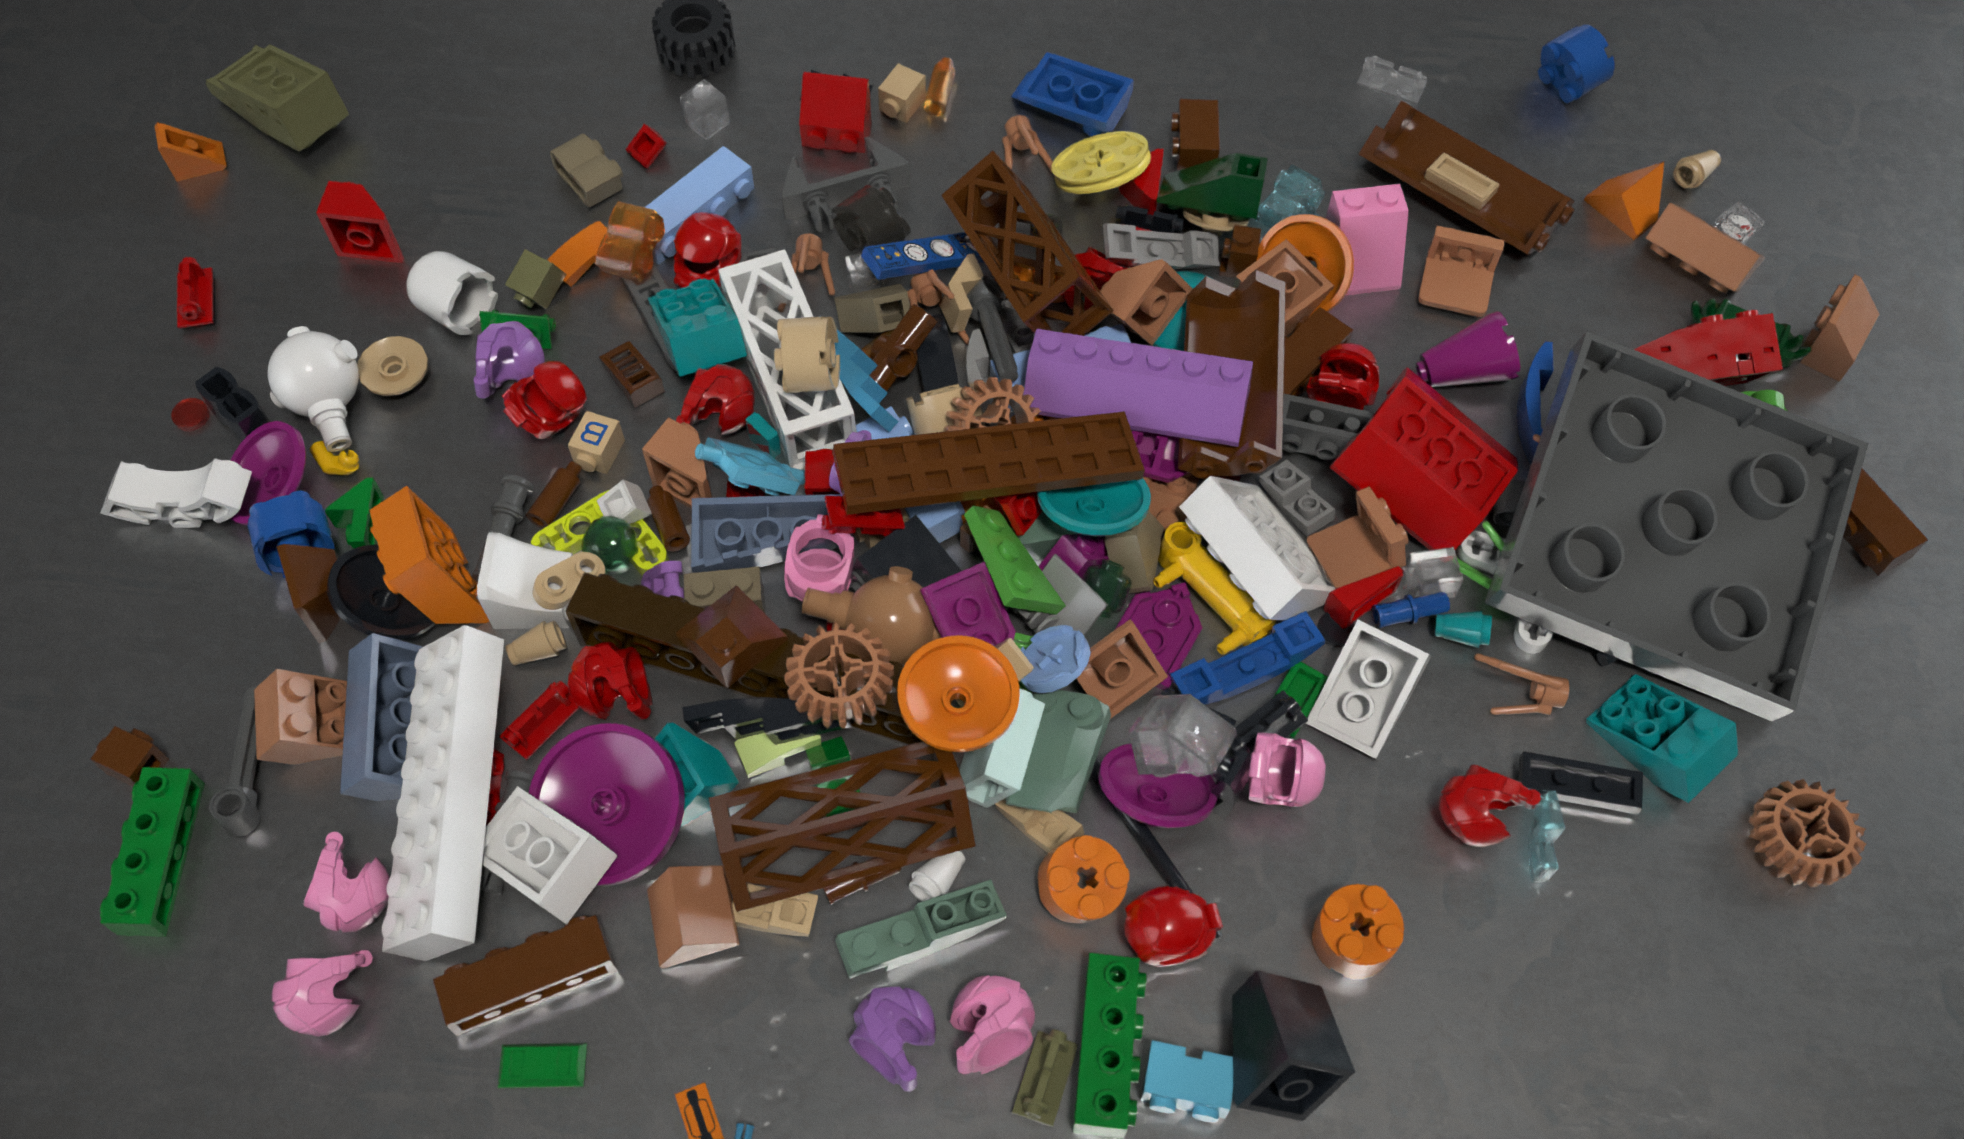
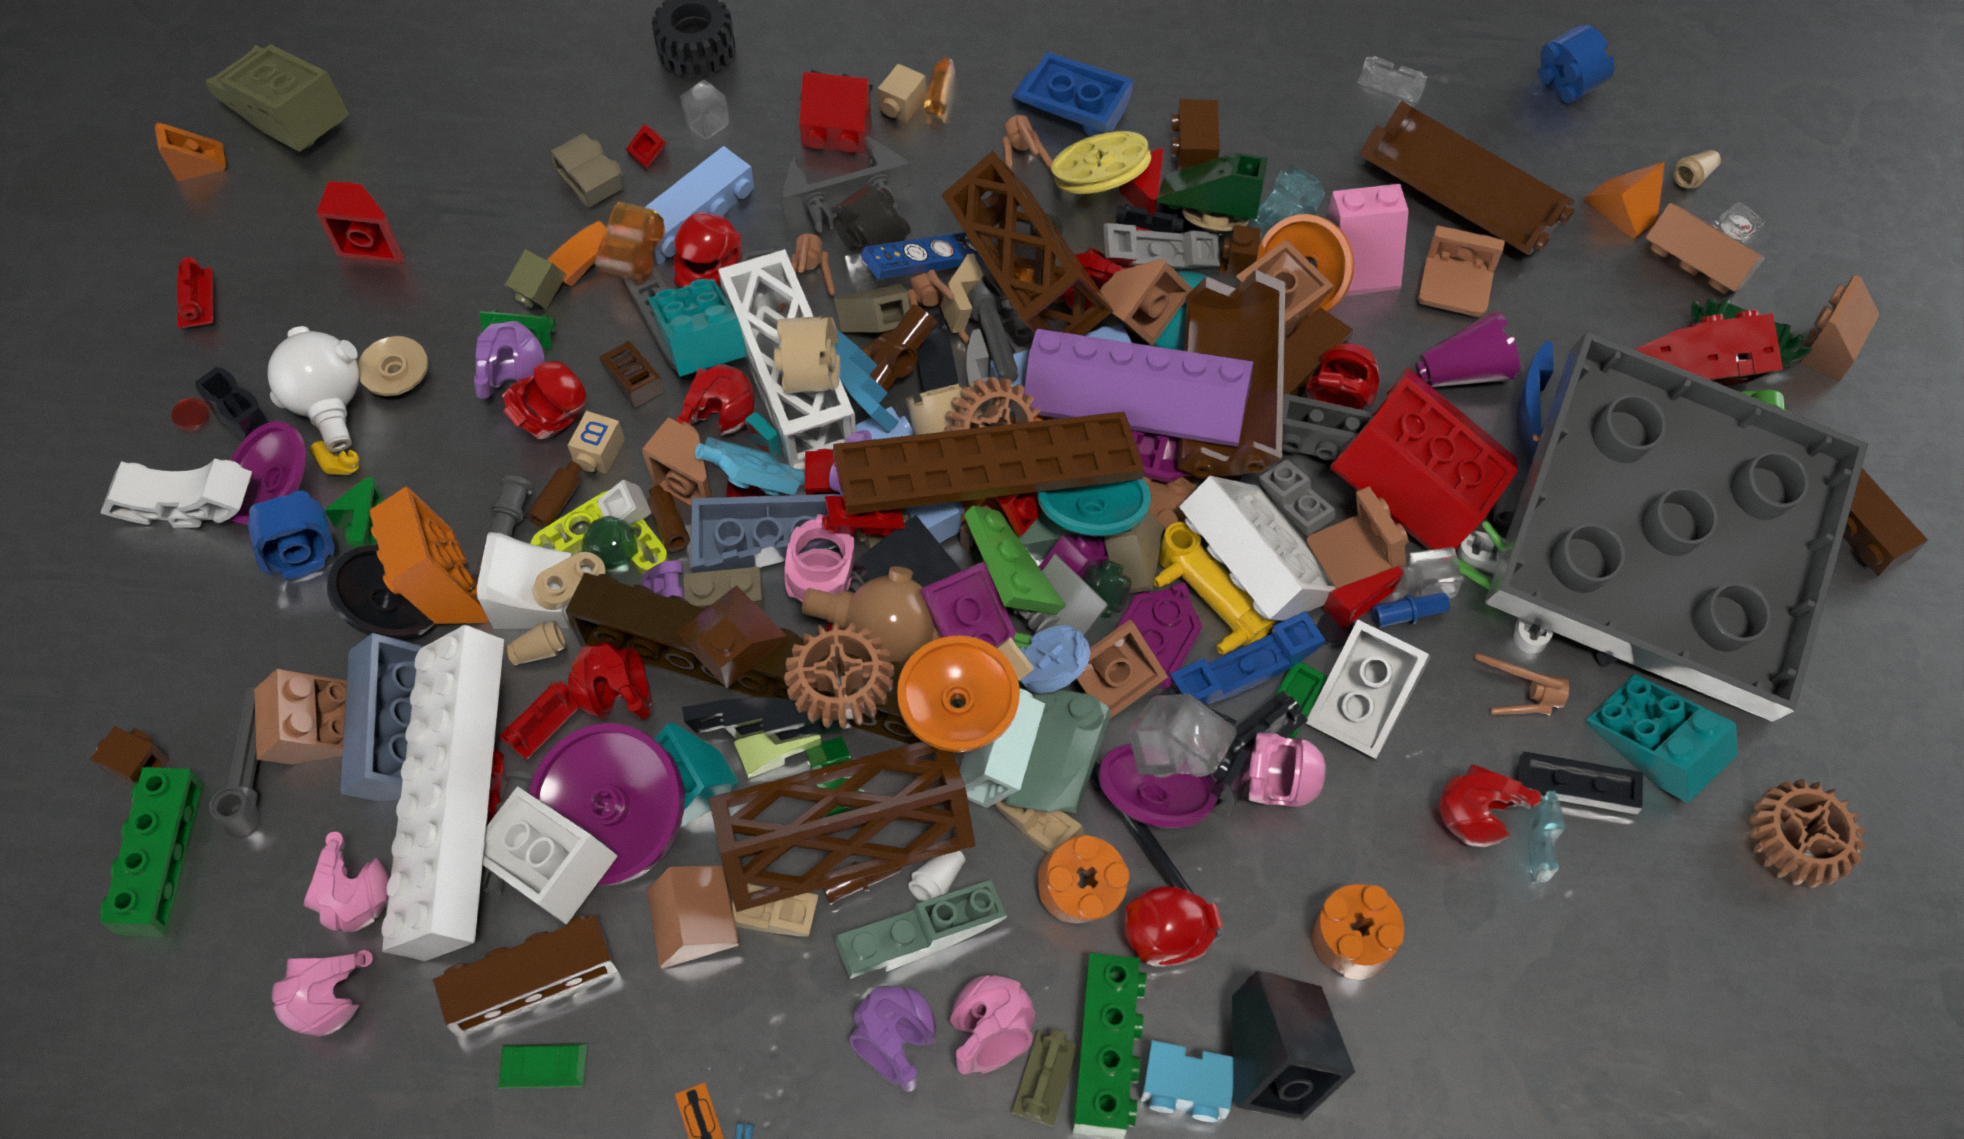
(306, 577): reddish brown slope -> none
(451, 290): white cylinder -> none
(1461, 181): tan tile -> none
(1465, 627): teal cone -> none

